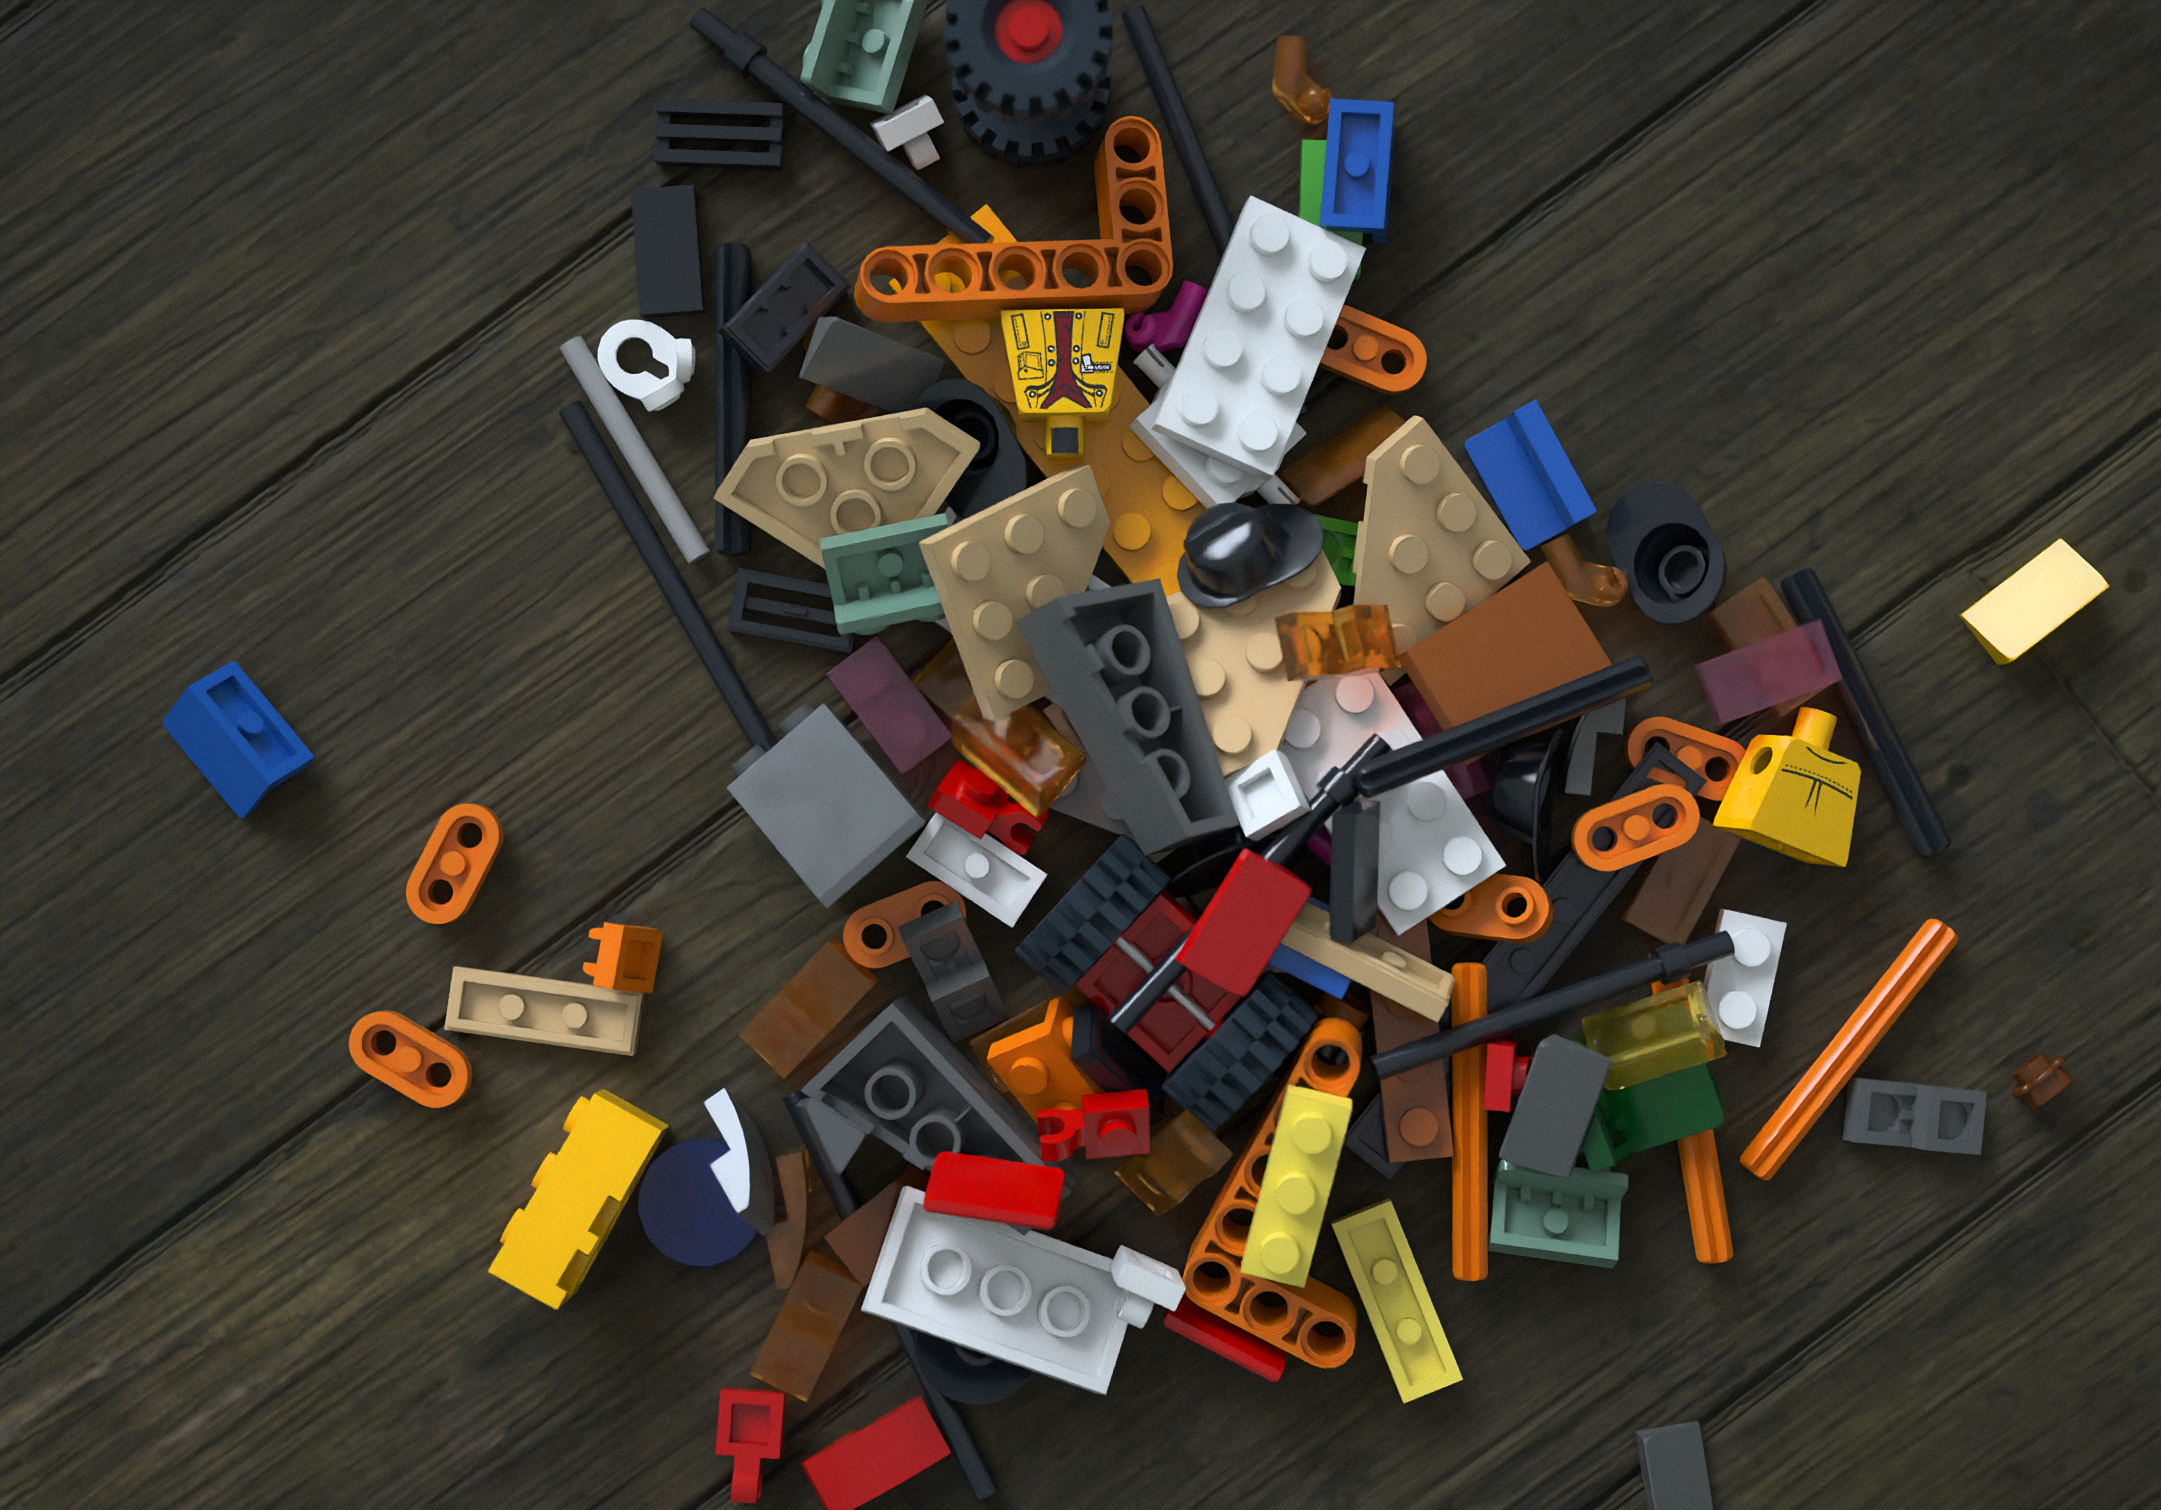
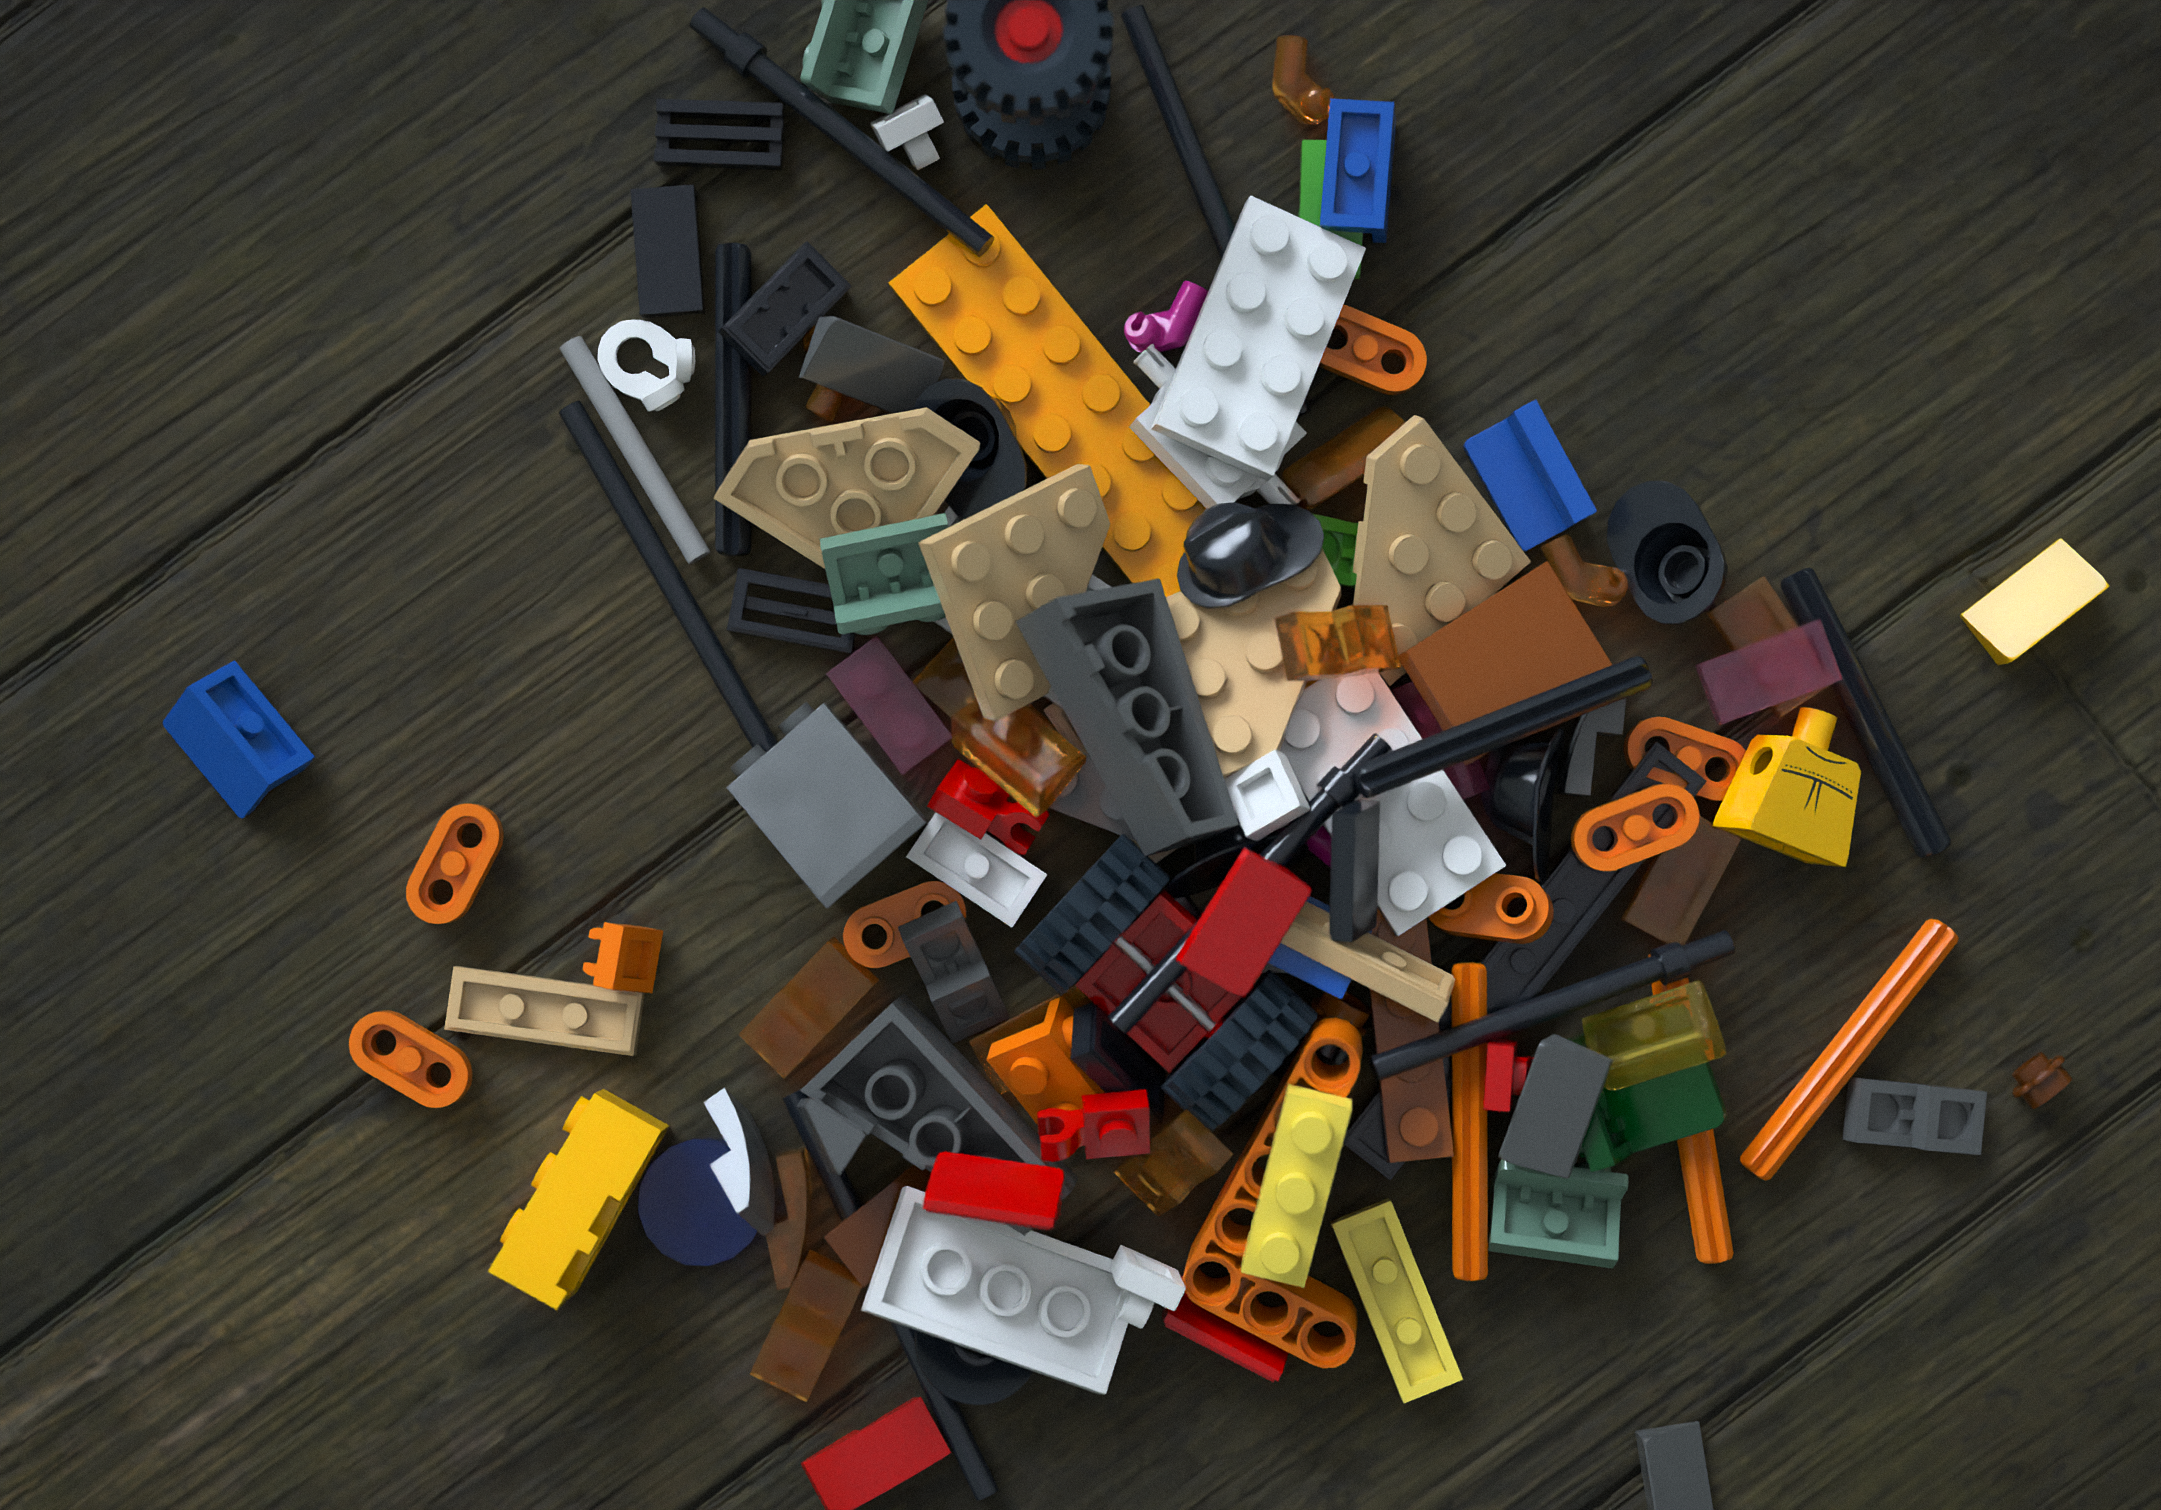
(750, 1430): red plate -> none
(1043, 261): orange beam -> none
(1063, 370): yellow torso -> none
(1743, 982): white plate -> none

